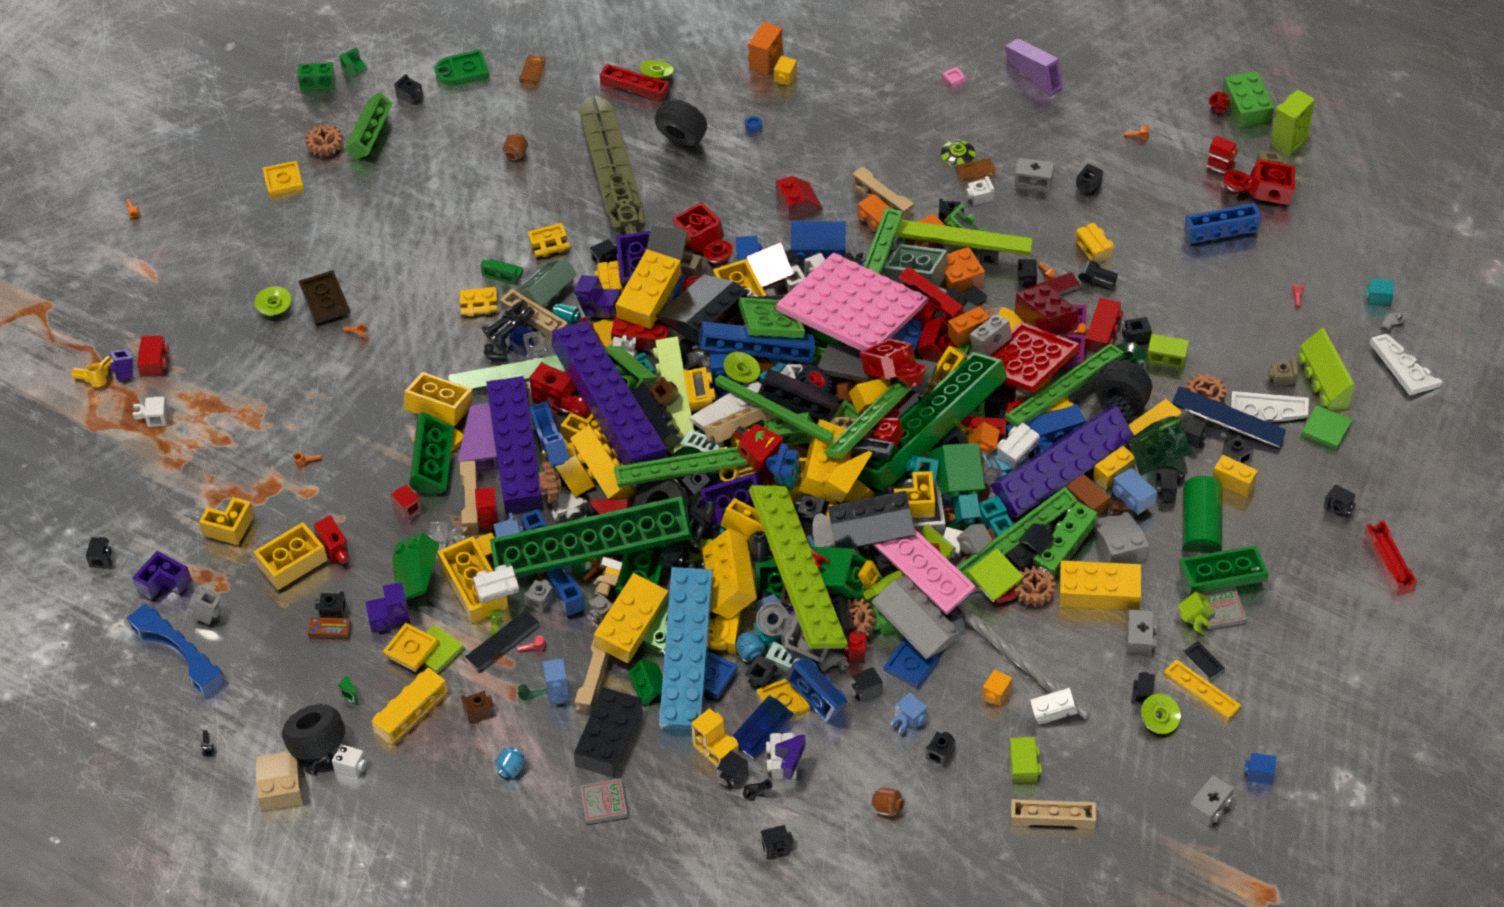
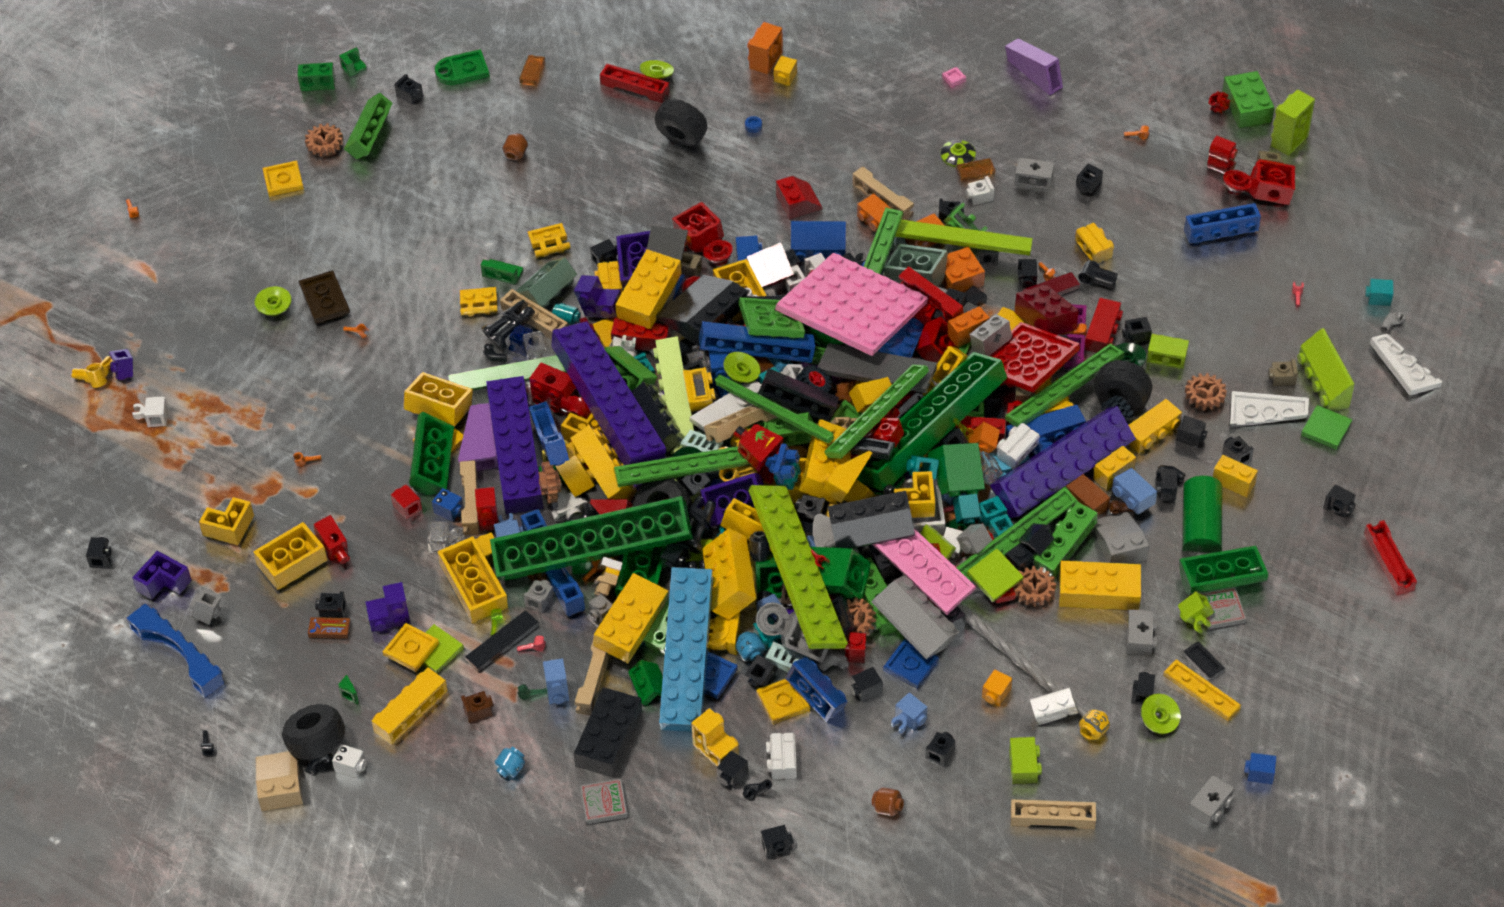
(152, 355): red brick -> none
(414, 563): green slope -> none
(447, 505): none -> blue brick
(495, 583): white brick -> none
(617, 188): olive piece -> none
(665, 392): reddish brown brick -> none
(756, 730): clear blue piece -> none
(791, 752): dark purple slope -> none
(868, 574): yellow tile -> none
(881, 585): lime tile -> none
(891, 360): red brick -> none
(1094, 725): none -> yellow head
(1159, 444): clear green slope -> none
(1228, 417): dark blue tile -> none

